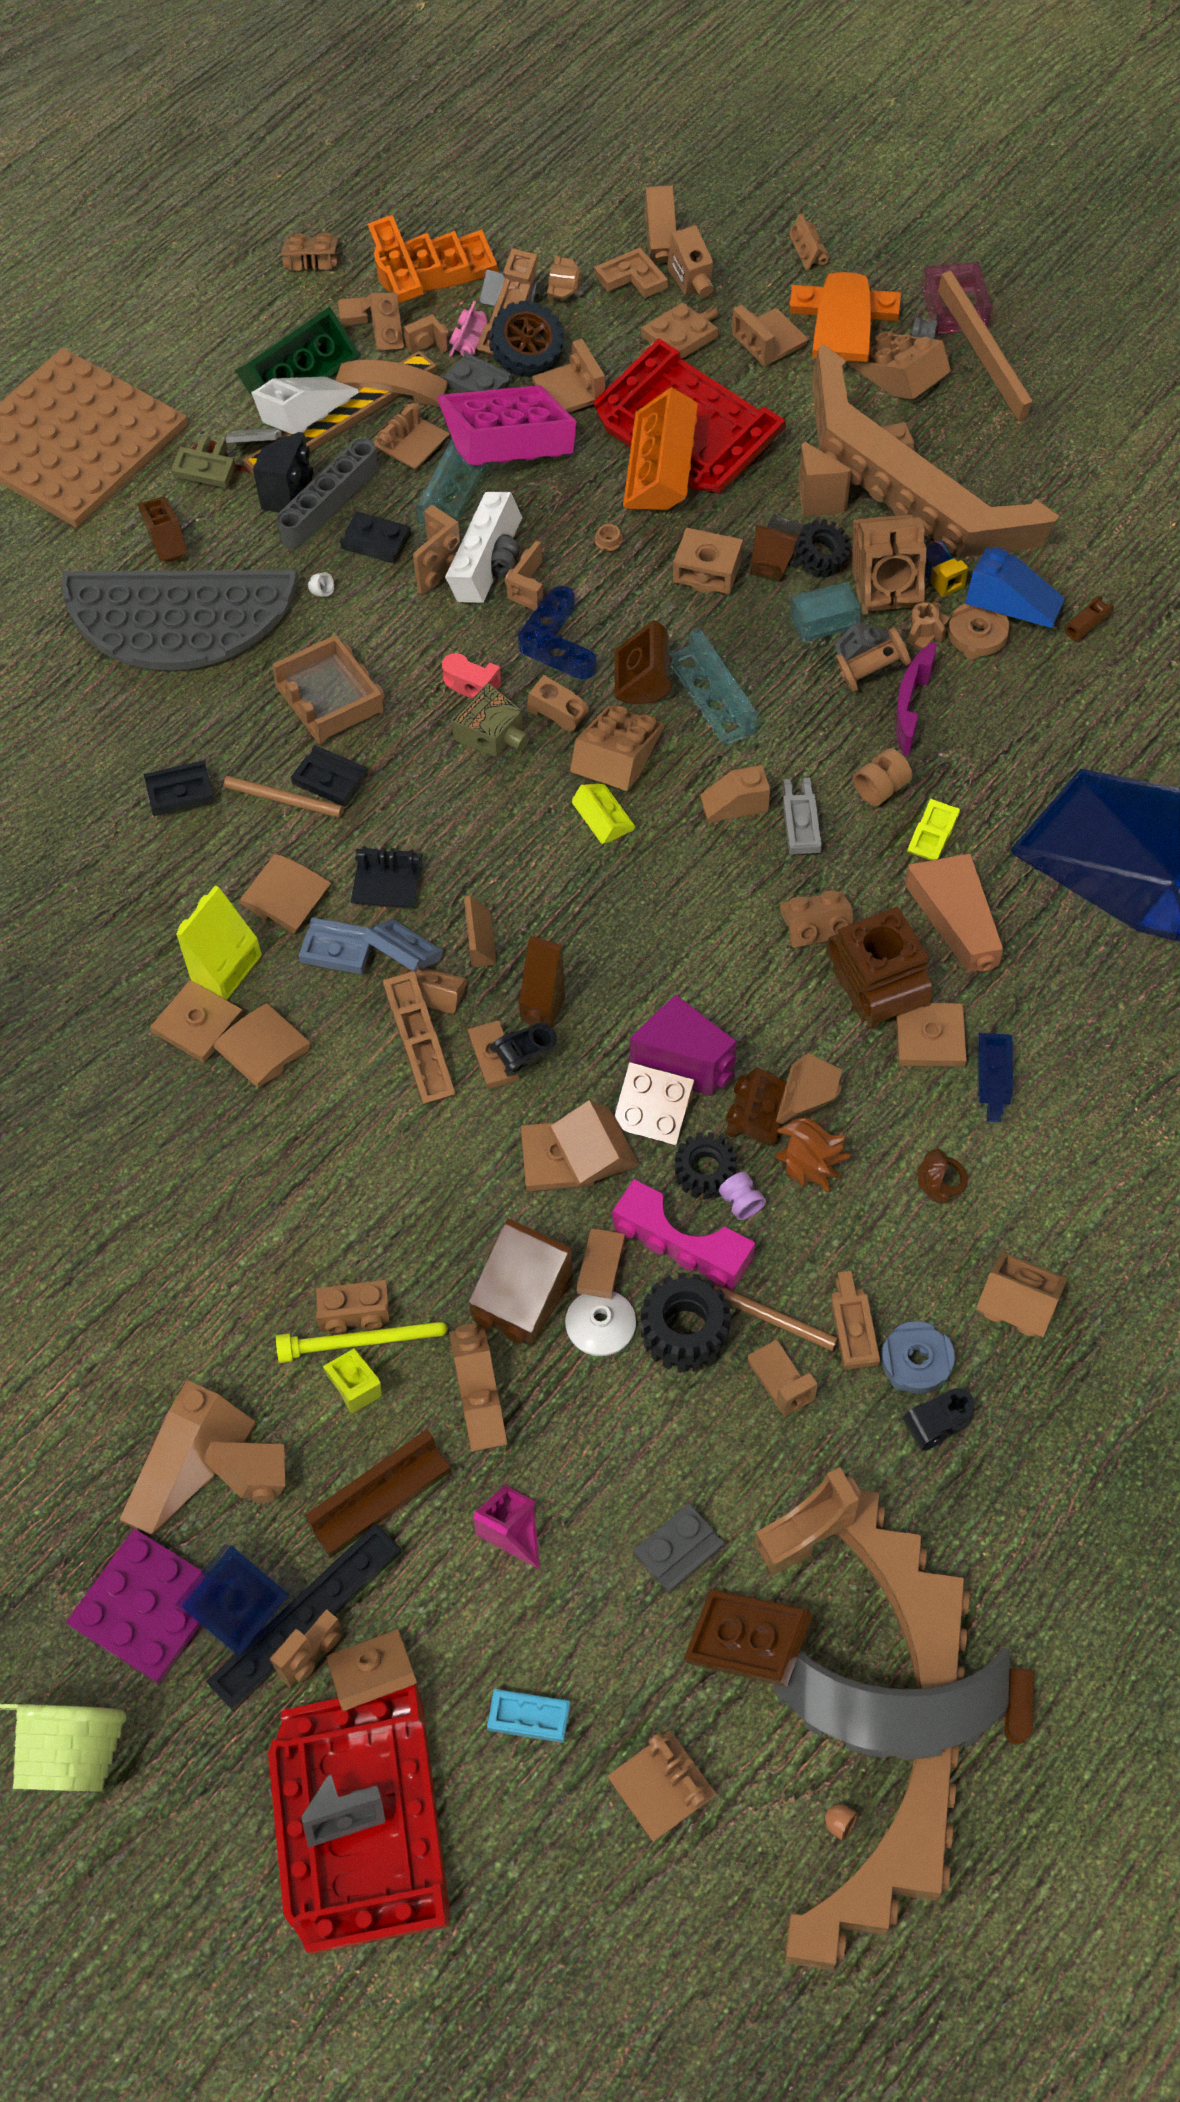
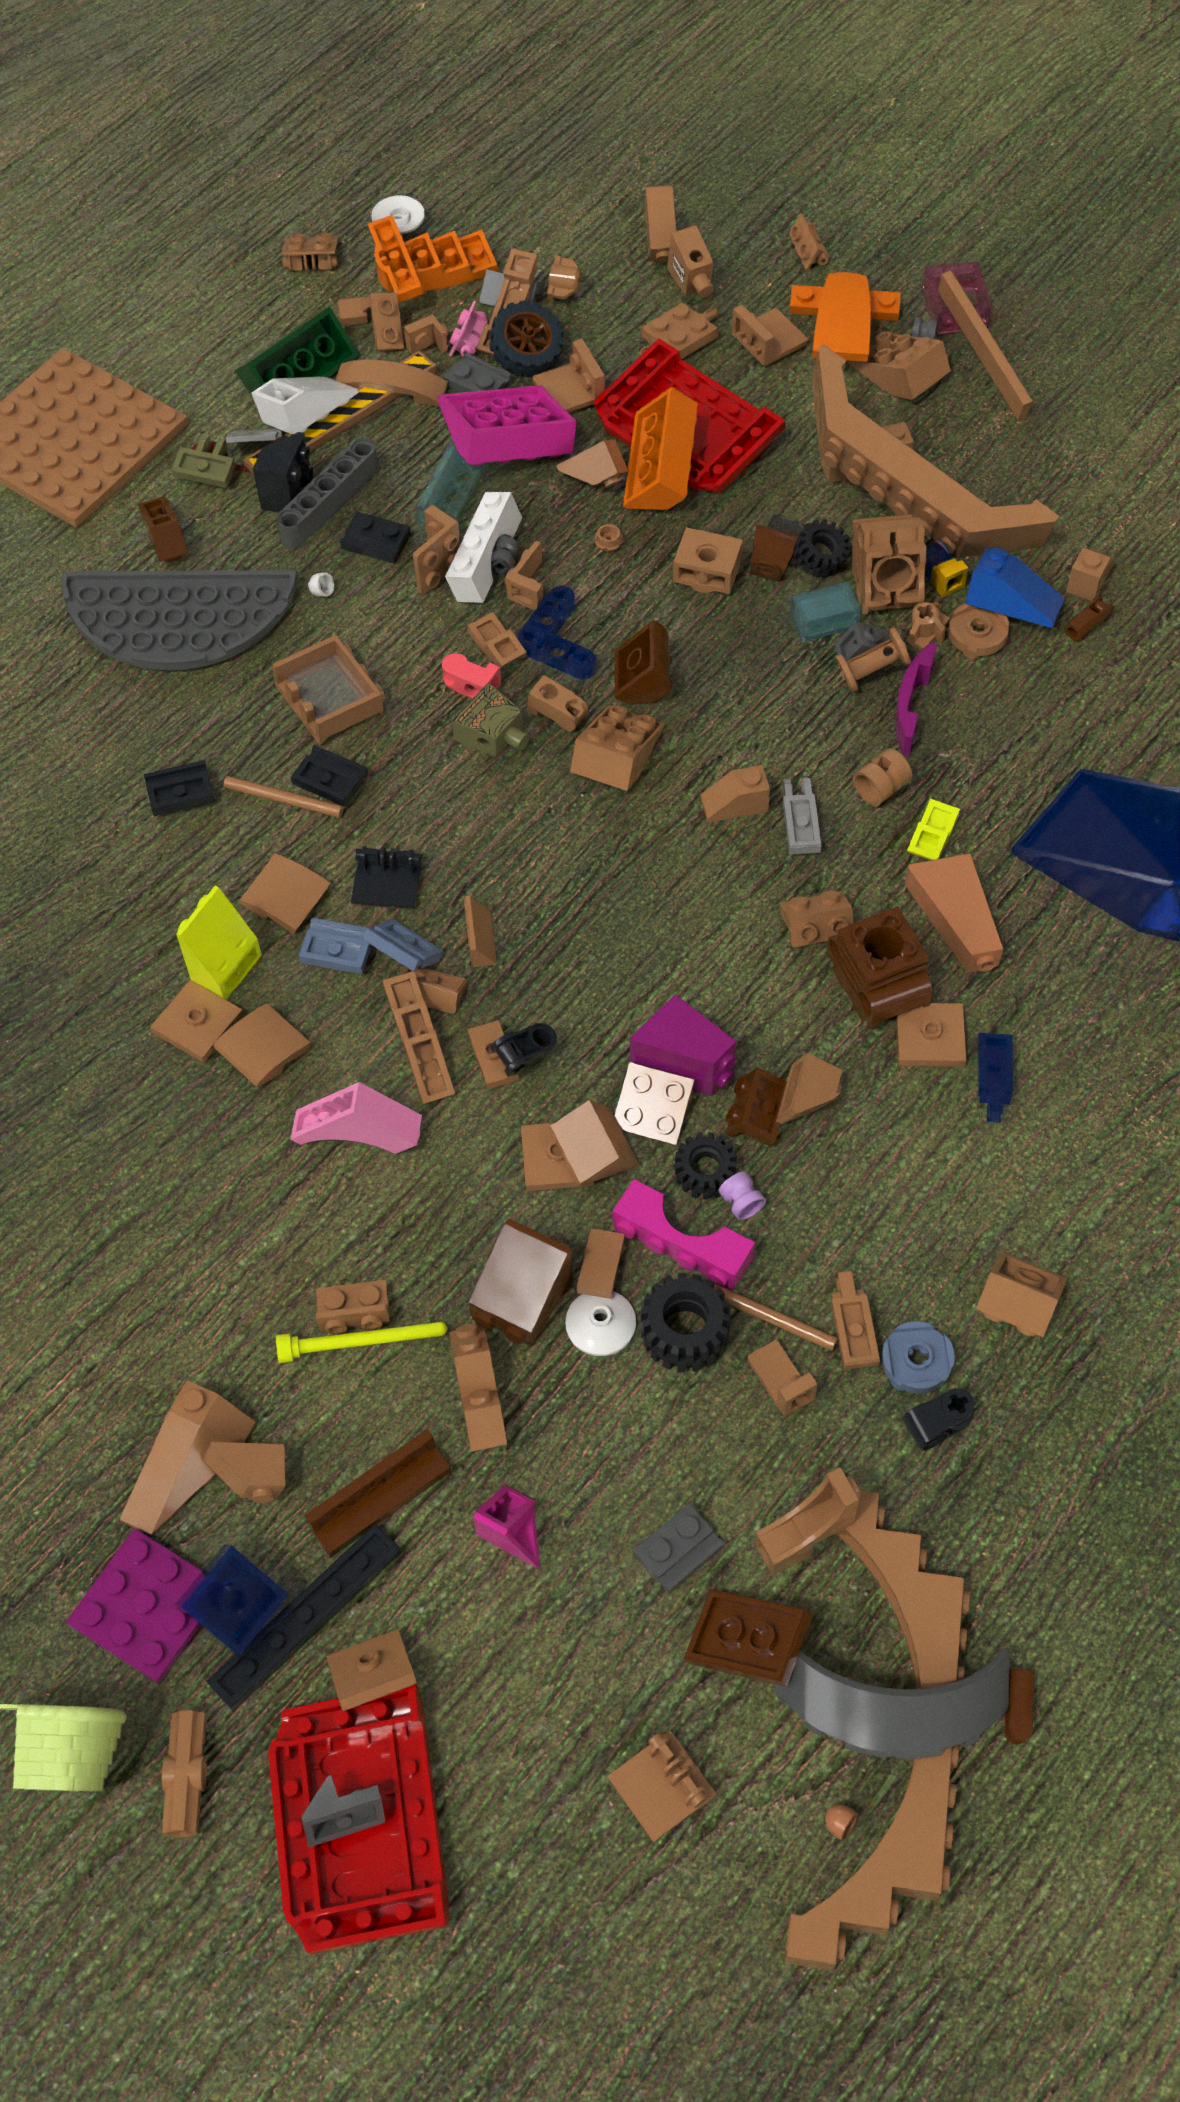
(184, 1774): none -> medium nougat piece
(298, 1653): medium nougat plate -> none
(354, 1380): neon yellow slope -> none
(358, 1116): none -> bright pink arch
(405, 210): none -> white dish
(410, 437): medium nougat hinge -> none
(495, 641): none -> medium nougat slope
(528, 1715): medium azure plate -> none
(542, 982): reddish brown slope -> none
(597, 464): none -> medium nougat slope
(602, 812): neon yellow slope -> none
(633, 268): medium nougat plate -> none
(722, 682): clear light blue fence -> none
(811, 1152): dark orange hair -> none
(822, 483): medium nougat slope -> none
(932, 1172): reddish brown piece -> none
(1089, 573): none -> medium nougat slope

